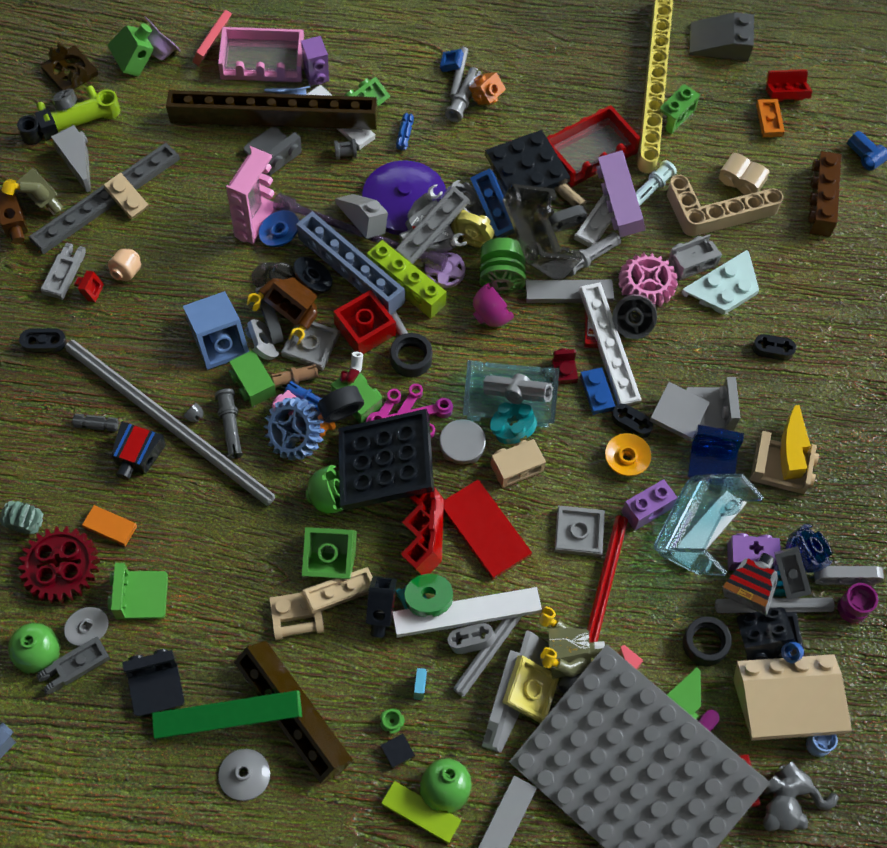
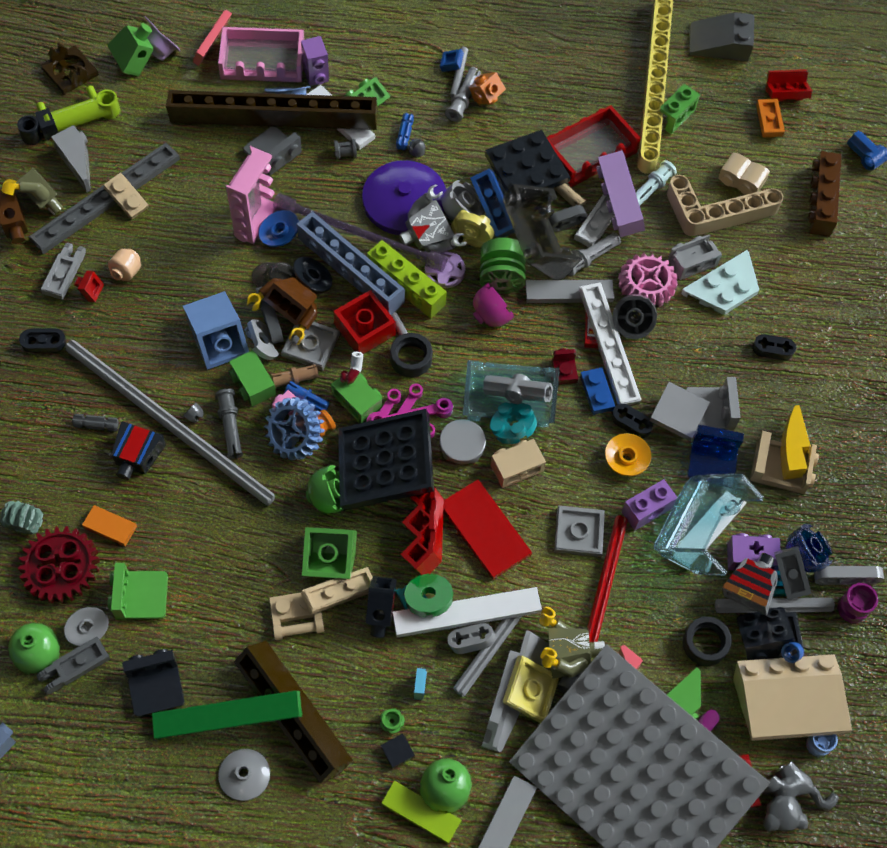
(64, 99): dark grey beam -> none
(340, 403): black tyre -> none
(364, 213): light grey slope -> none
(419, 148): none -> dark grey hinge
(433, 225): light grey tile -> none

